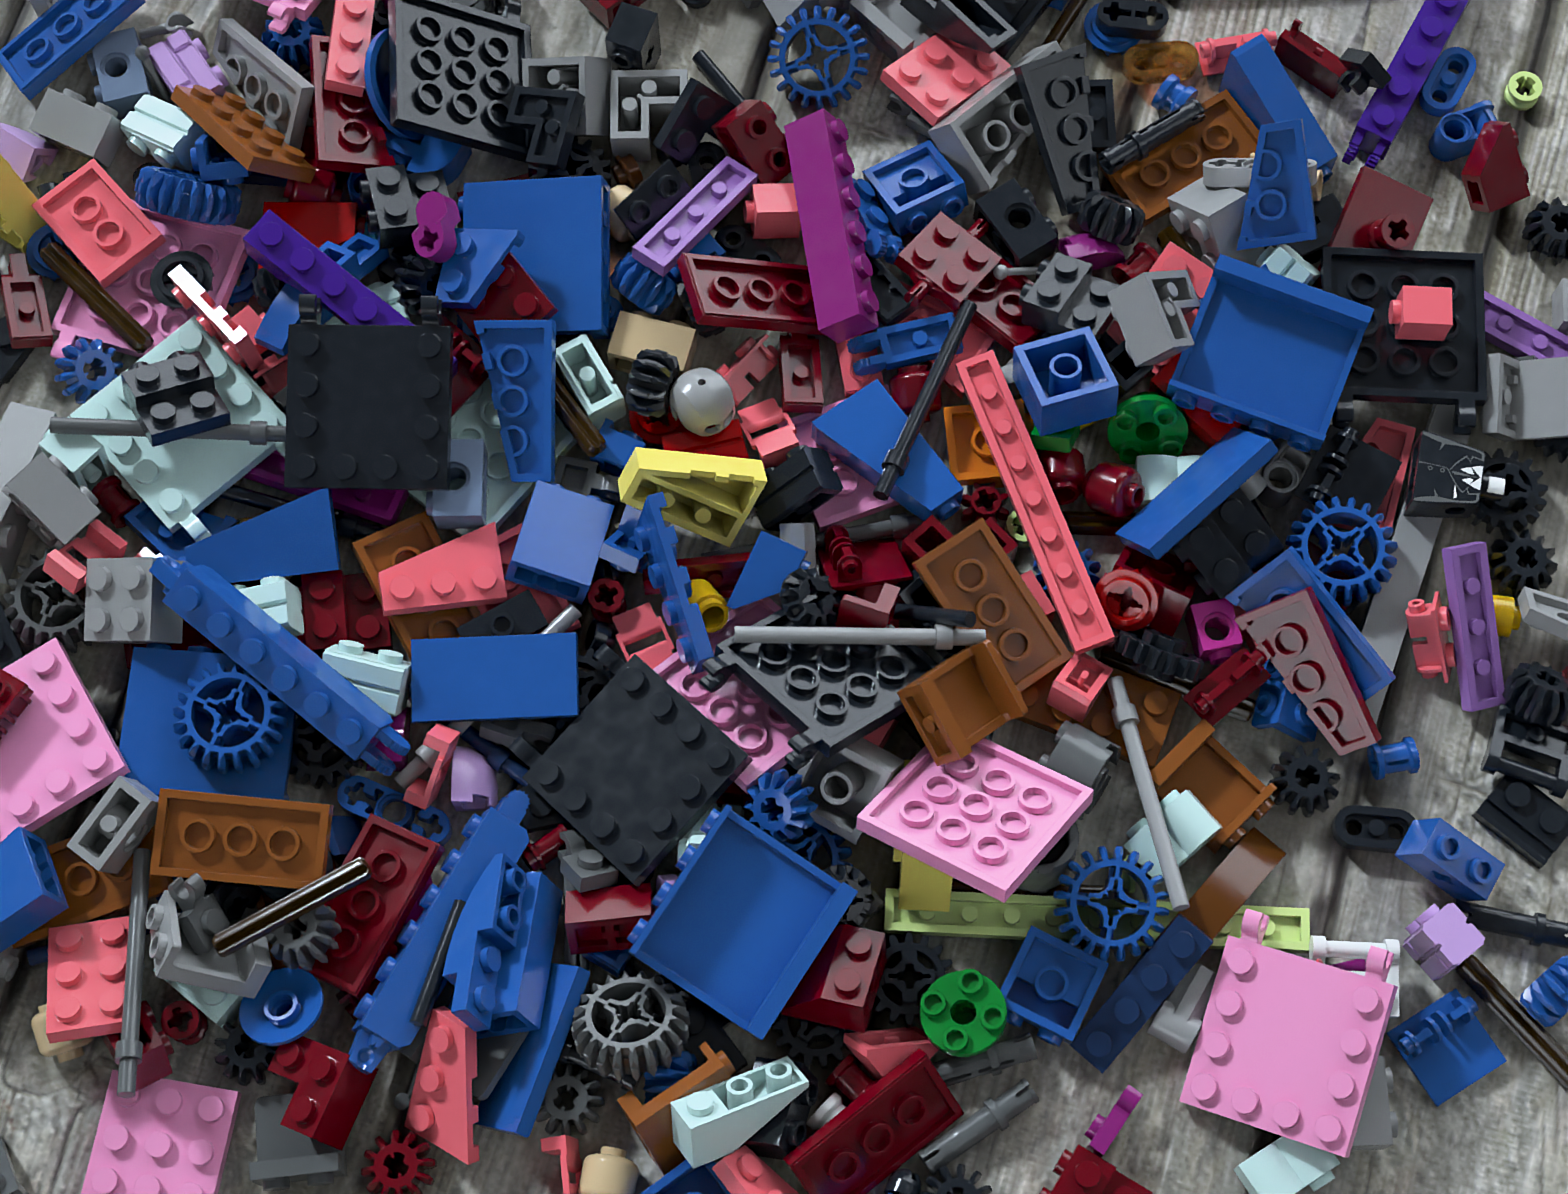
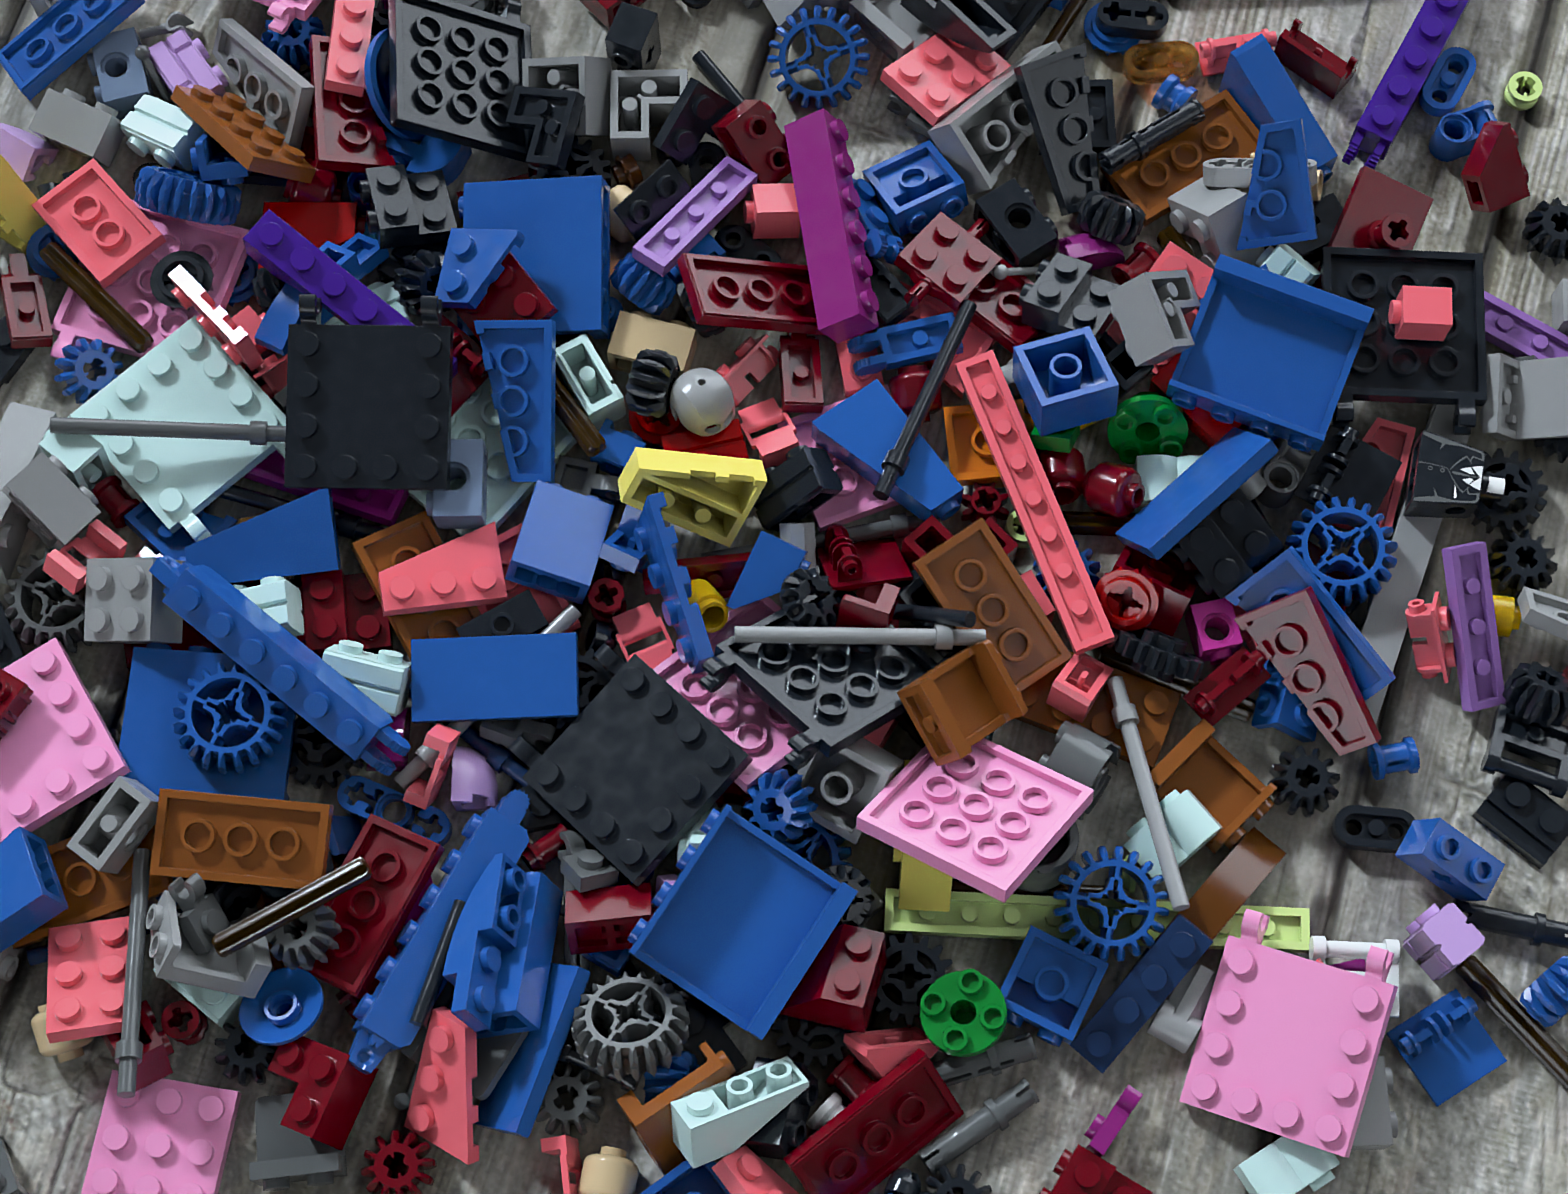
(174, 397): black plate -> none
(436, 223): magenta piece -> none
(1362, 72): black tile -> none

